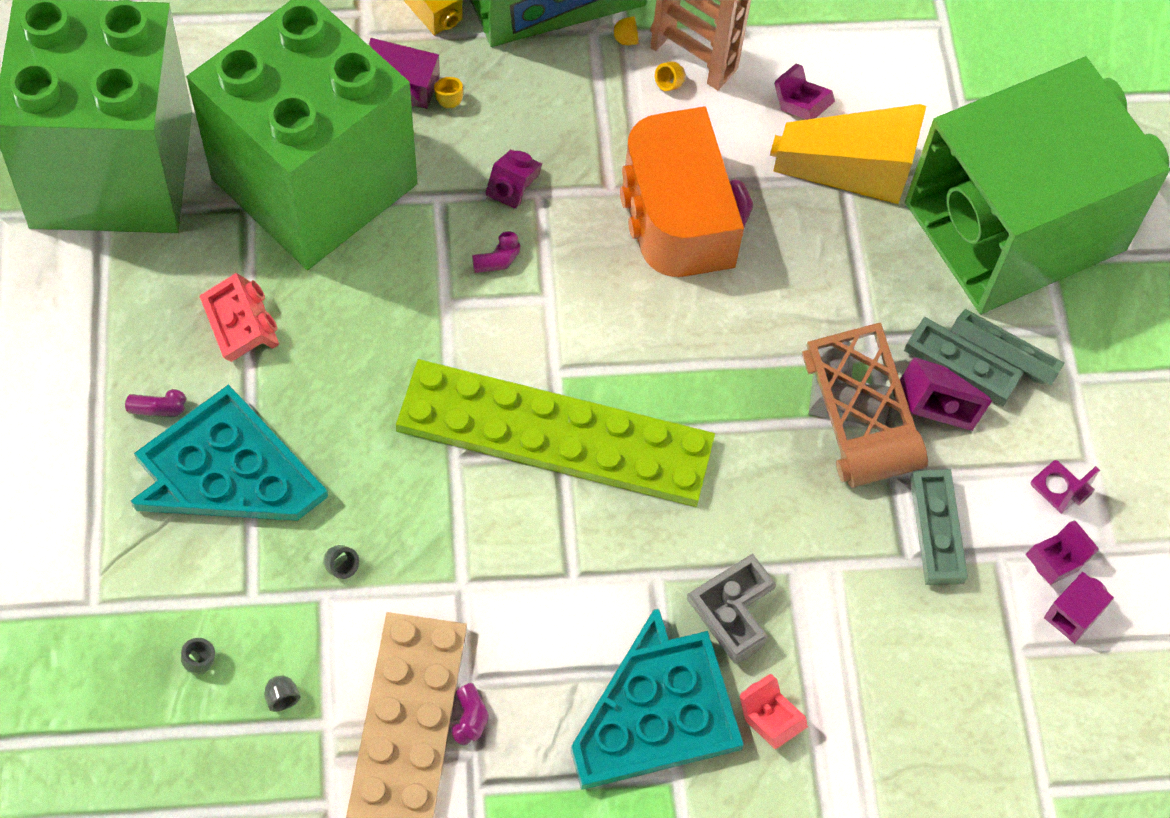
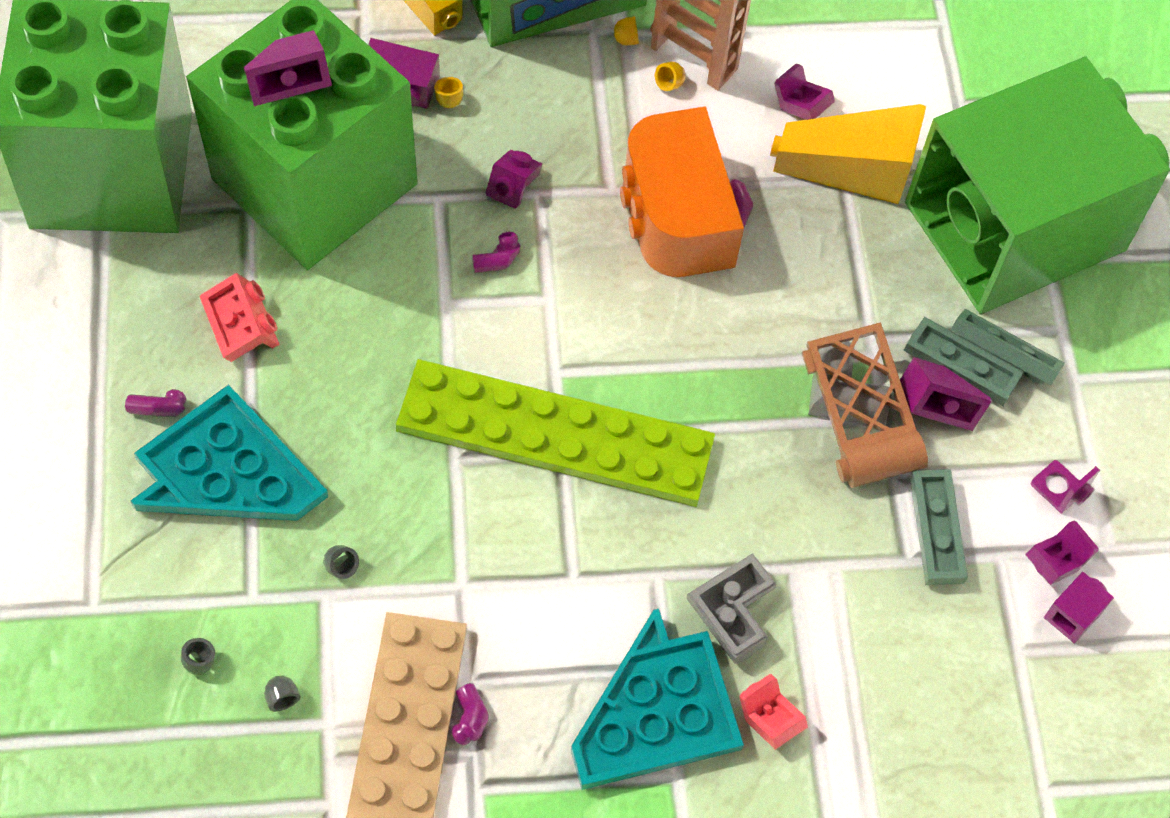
(288, 69): none -> magenta slope

